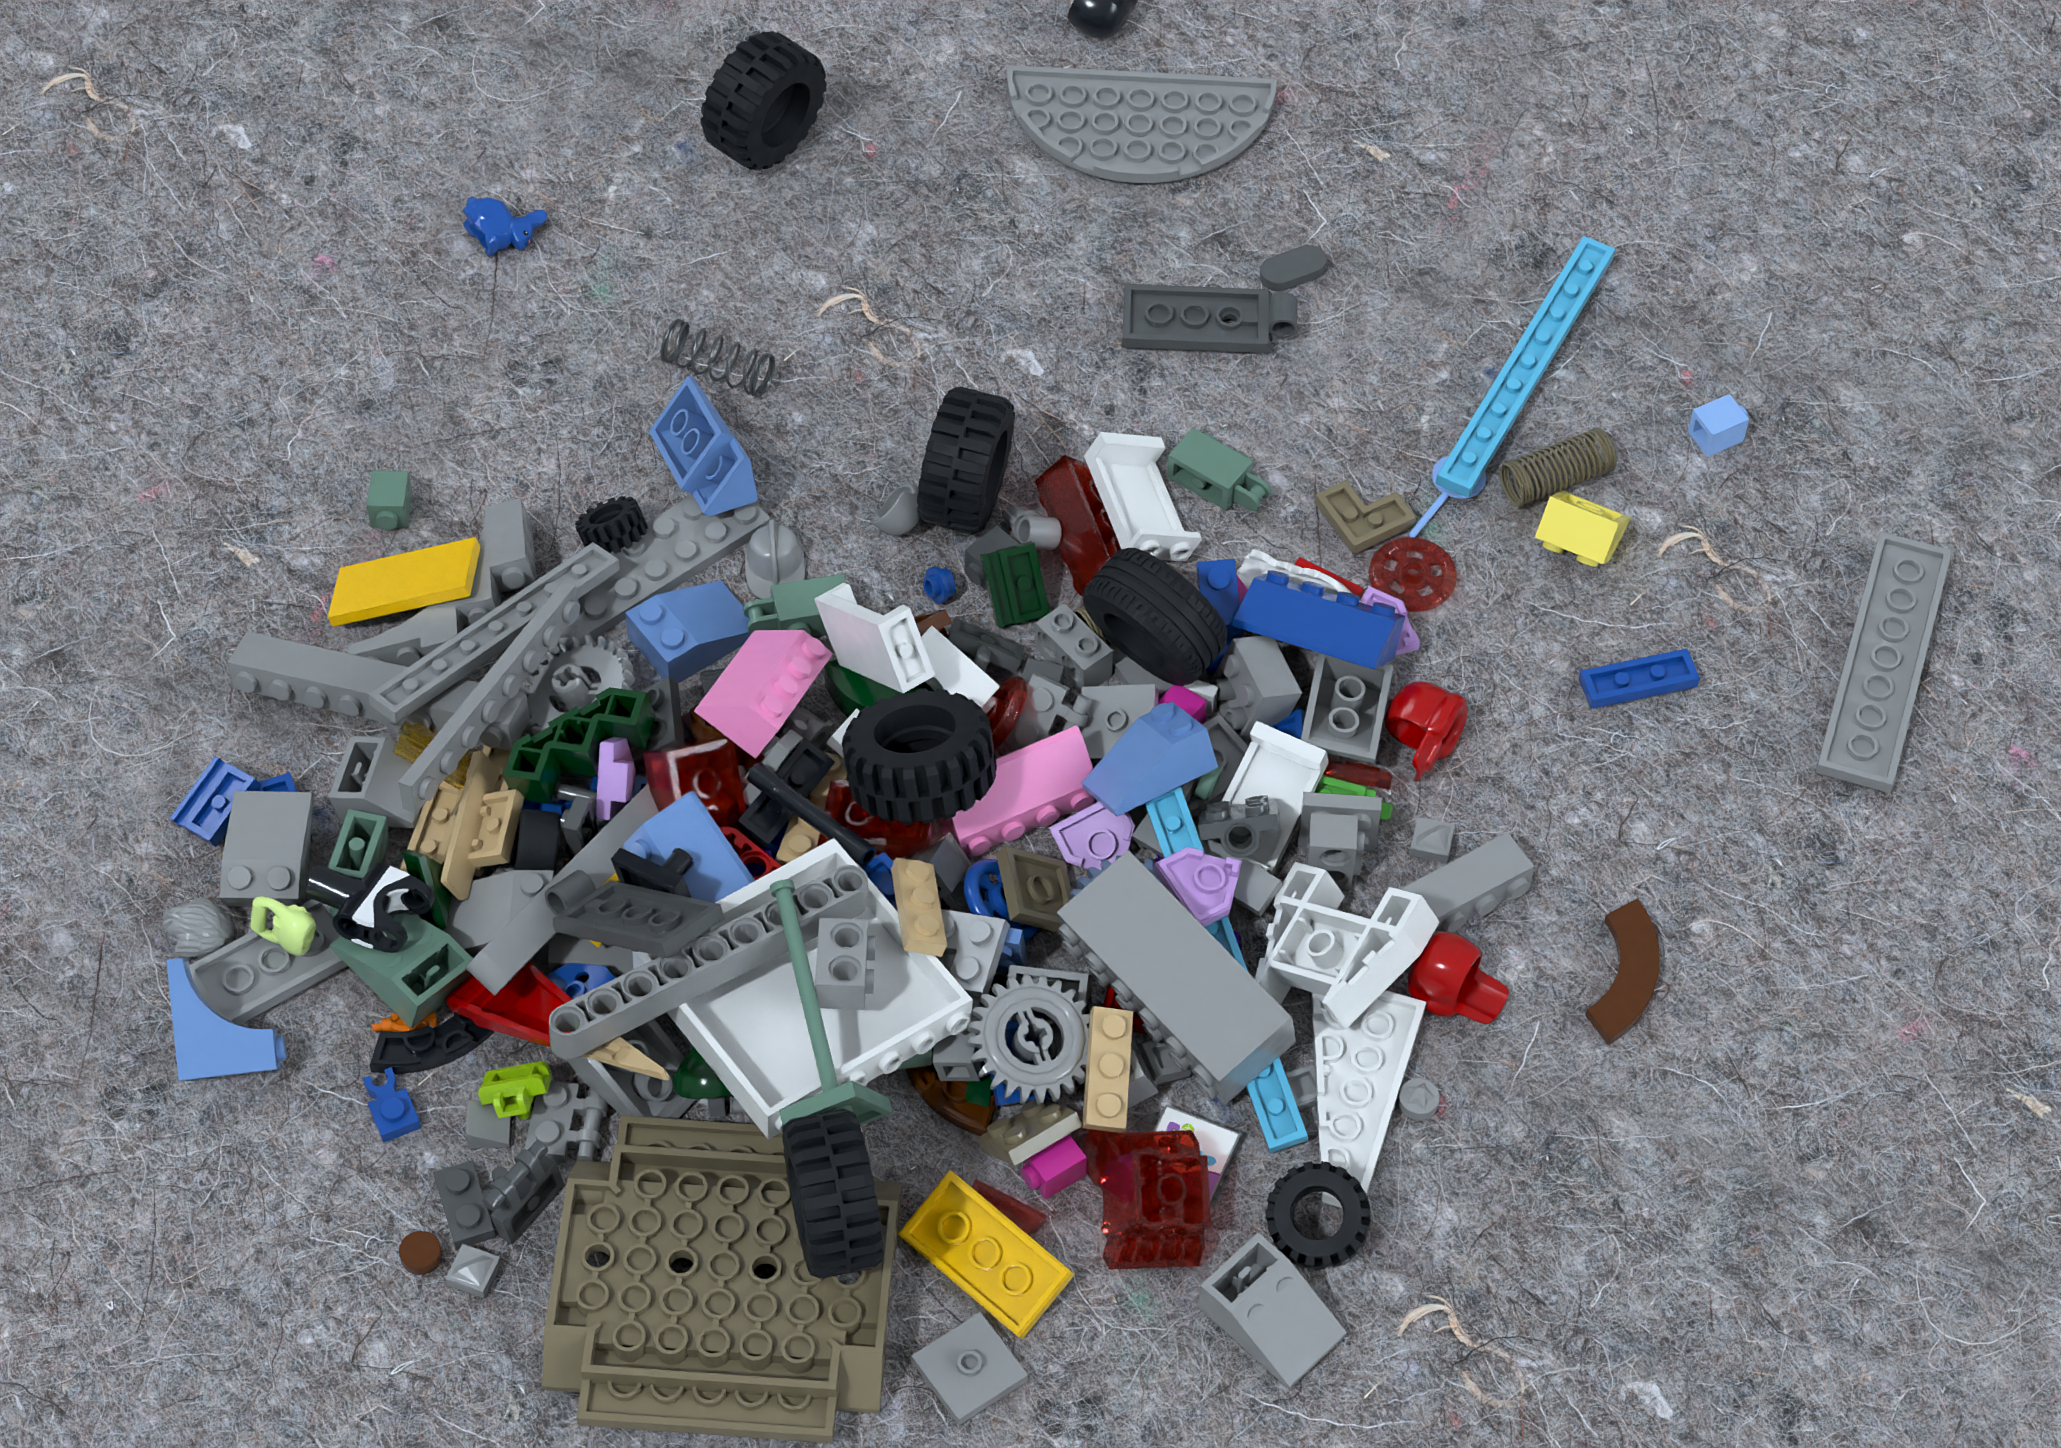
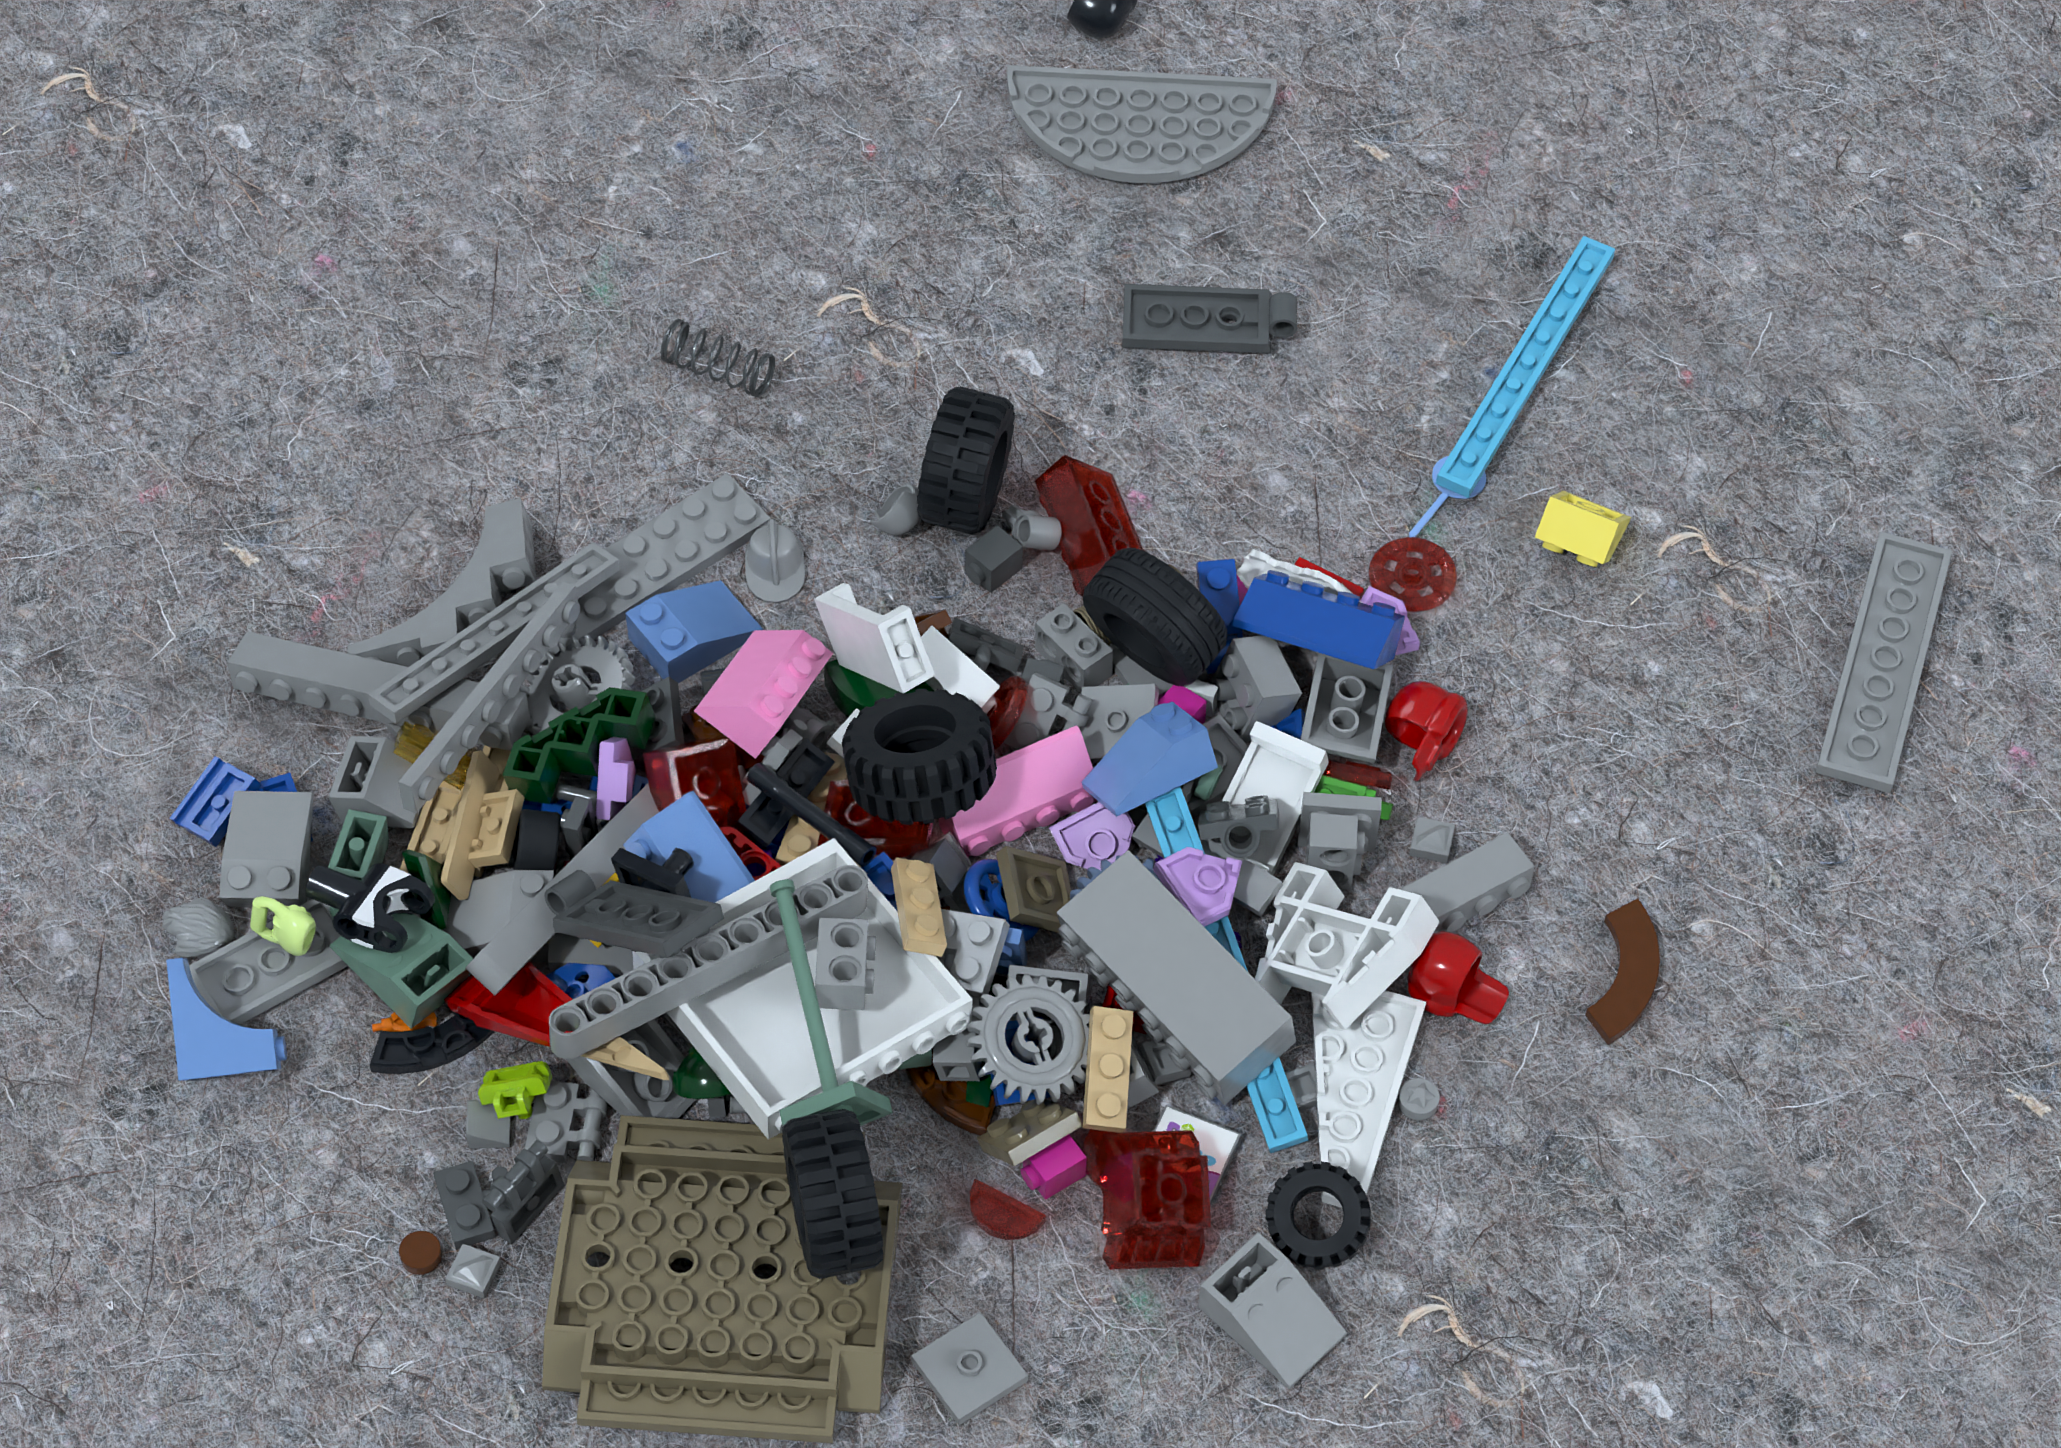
(389, 499): sand green brick -> none
(391, 1109): blue plate -> none
(404, 582): yellow tile -> none
(496, 226): blue animal -> none
(612, 524): black tyre -> none
(703, 452): medium blue slope -> none
(763, 100): black tyre -> none
(792, 606): sand green brick -> none
(939, 584): blue plate -> none
(986, 1254): yellow tile -> none
(1015, 584): dark green plate -> none
(1137, 496): white panel -> none
(1216, 472): sand green brick -> none
(1293, 268): dark grey tile -> none
(1360, 523): dark tan plate -> none
(1522, 478): dark tan piece -> none
(1638, 678): blue plate -> none
(1718, 425): light blue brick -> none

